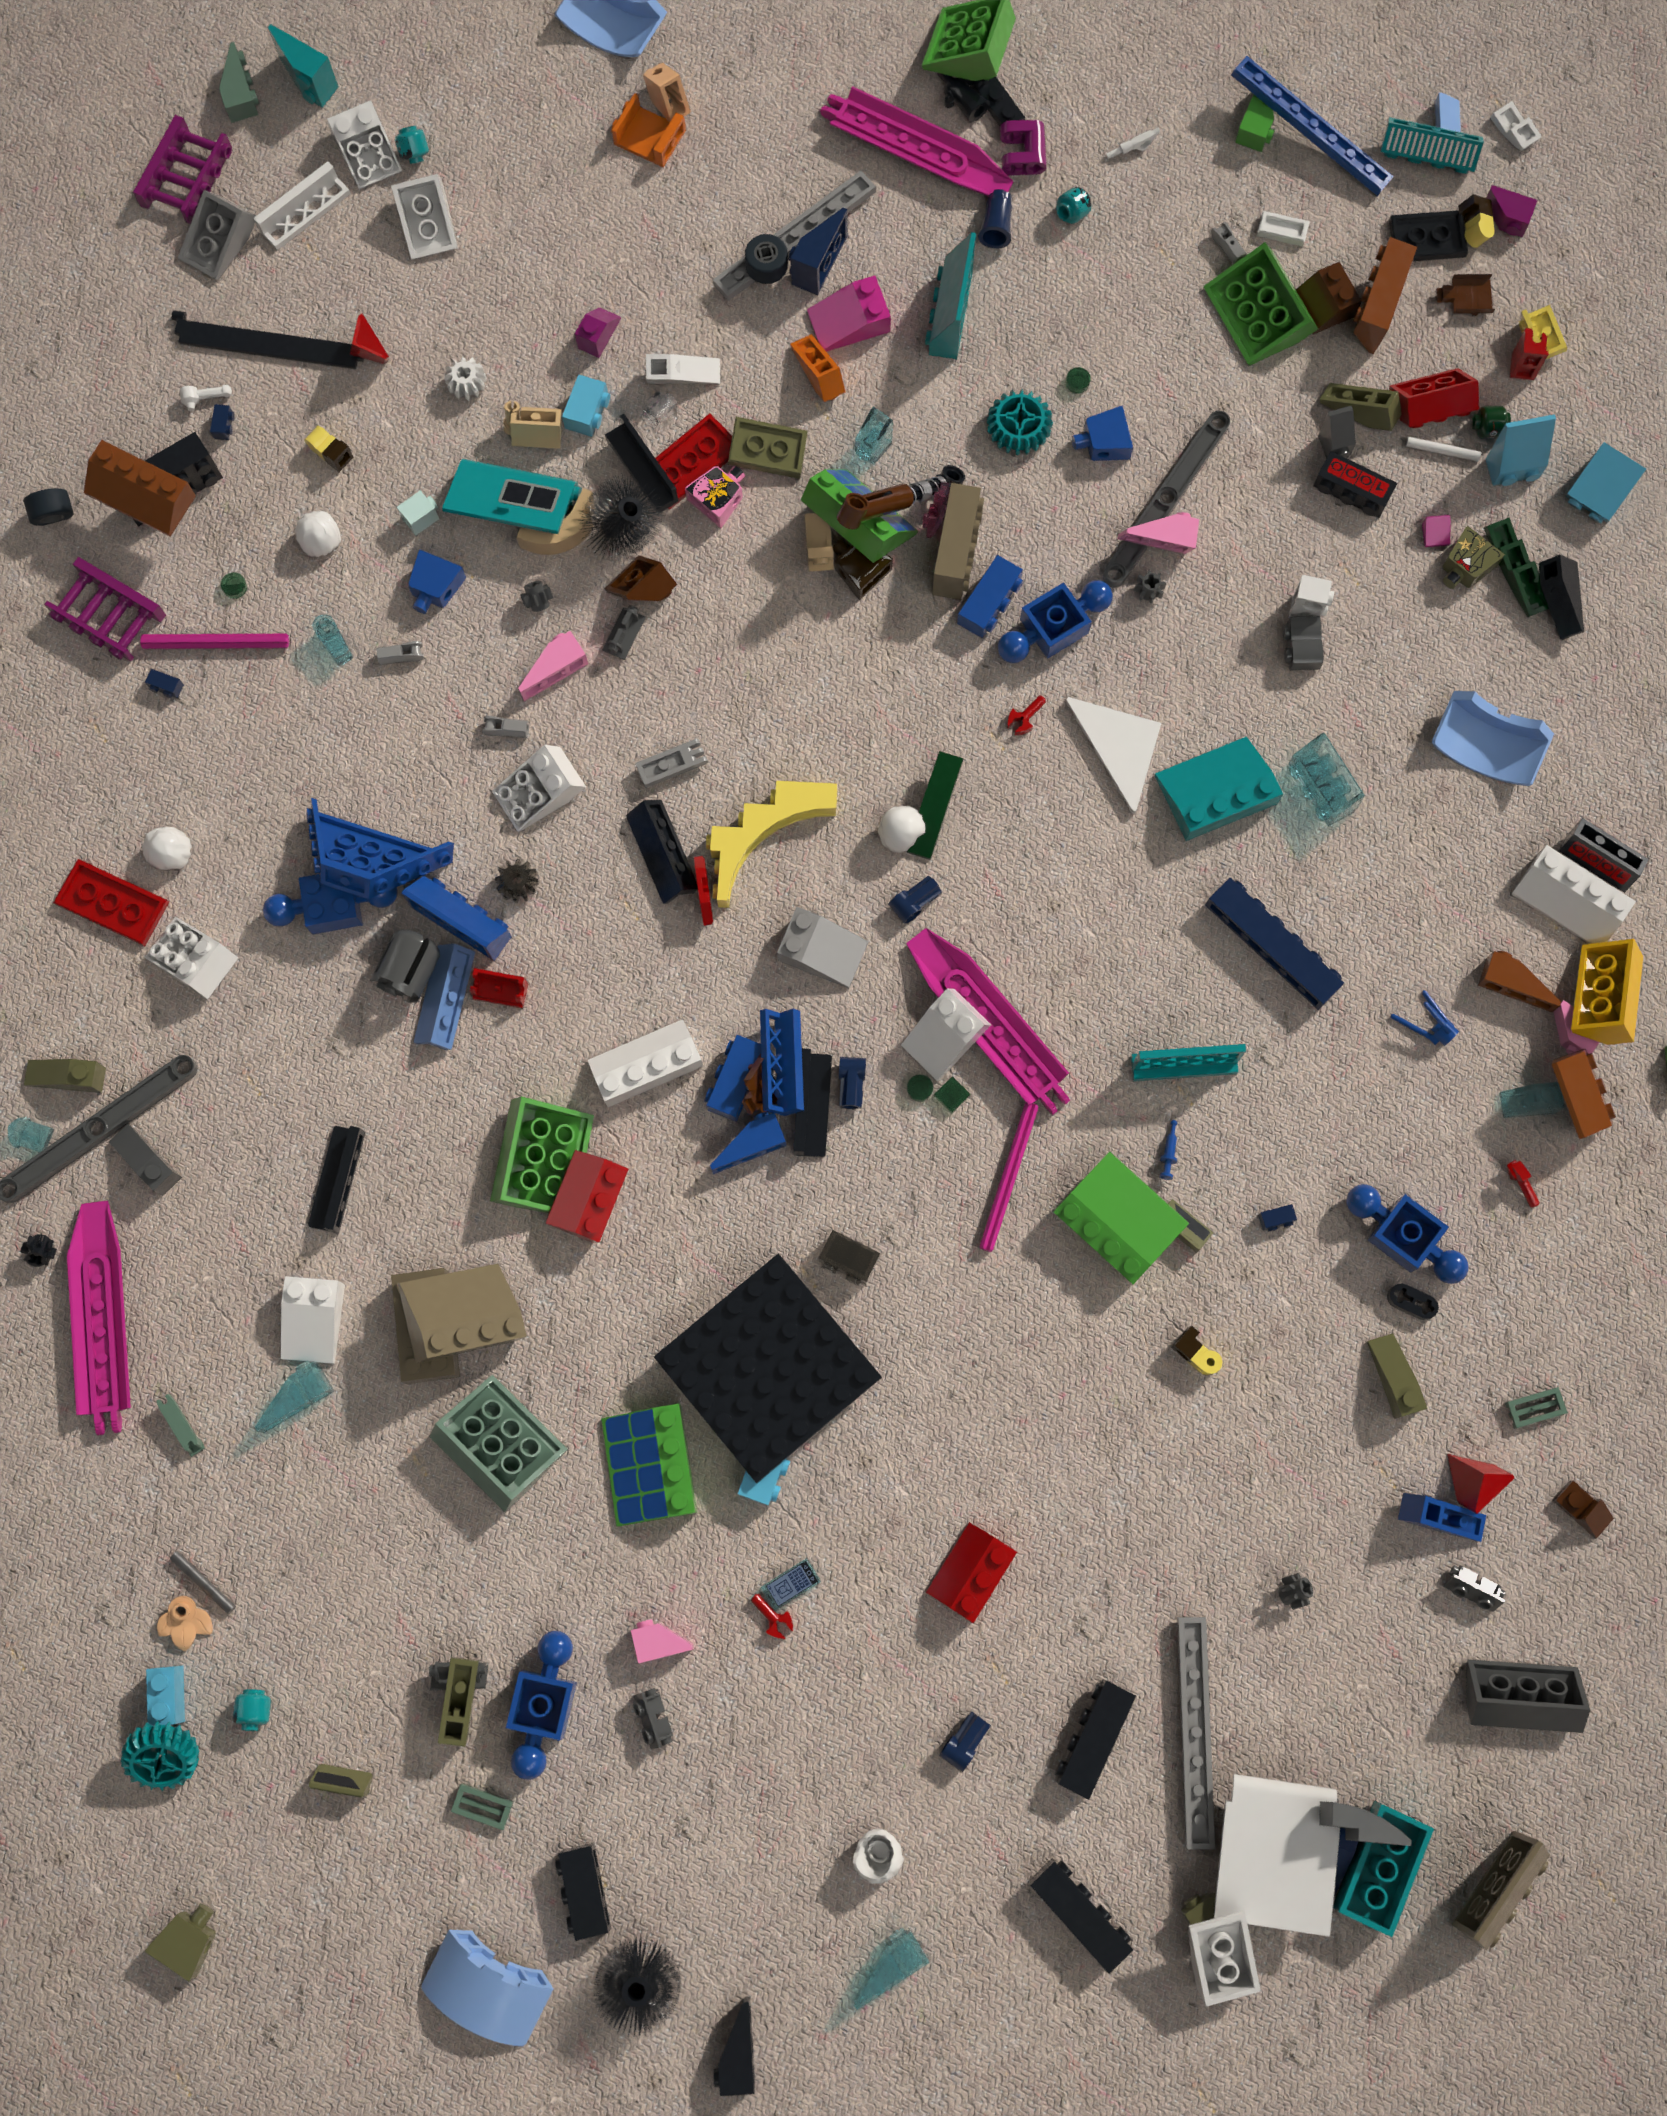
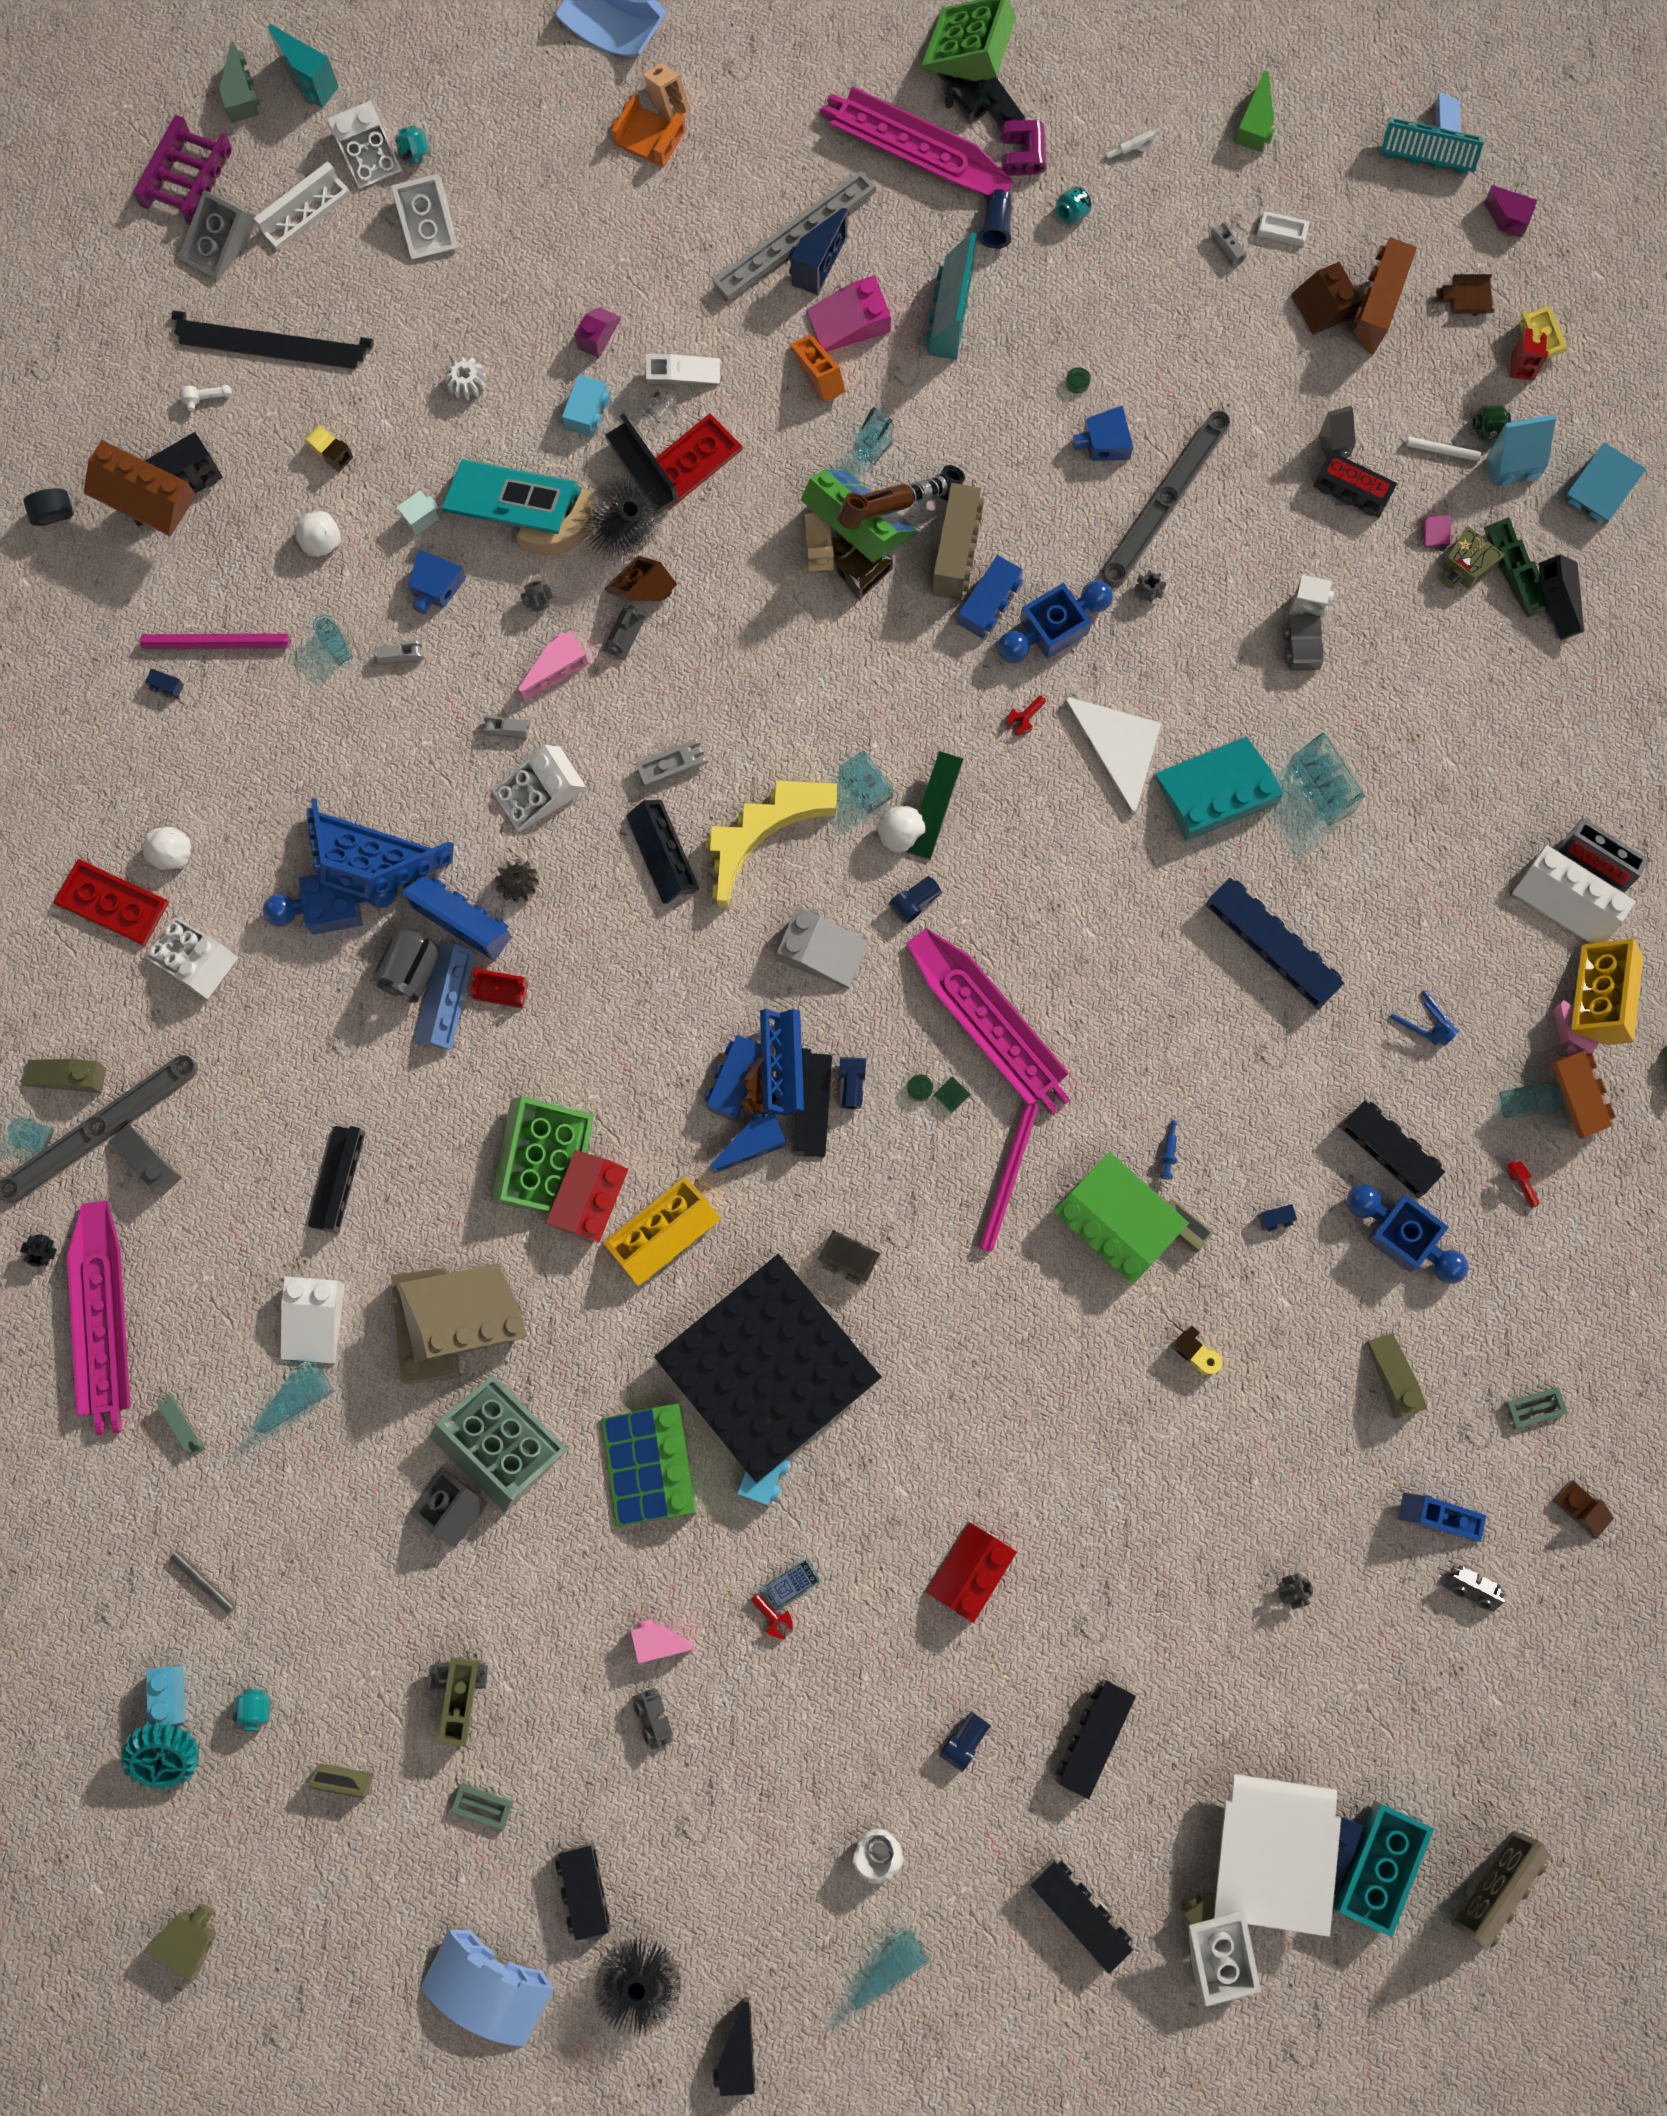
(107, 585): magenta fence -> none
(186, 1626): light nougat plate -> none
(222, 422): dark blue piece -> none
(234, 585): clear green tile -> none
(366, 344): red slope -> none
(448, 1508): none -> dark grey slope
(533, 426): tan hinge -> none
(541, 1705): blue brick -> none
(645, 1063): white slope -> none
(662, 1230): none -> yellow slope
(703, 890): red tile -> none
(716, 493): torso -> none
(766, 259): black wheel -> none
(767, 447): olive tile -> none
(865, 782): none -> clear light blue brick
(936, 510): clear pink slope -> none
(945, 1033): white slope -> none
(1002, 421): teal gear -> none
(1169, 533): bright pink slope -> none
(1187, 1062): teal fence -> none
(1196, 1733): light grey plate -> none
(1260, 305): bright green slope -> none
(1312, 125): blue tile -> none
(1361, 1824): dark grey slope -> none
(1370, 406): olive slope -> none
(1392, 1148): none -> black brick
(1415, 1296): black beam -> none
(1433, 233): black tile -> none
(1437, 397): red slope -> none
(1476, 1481): red slope -> none
(1478, 219): leg -> none
(1490, 742): light blue panel -> none
(1514, 128): white slope -> none
(1515, 980): dark orange slope -> none
(1526, 1696): dark grey slope -> none

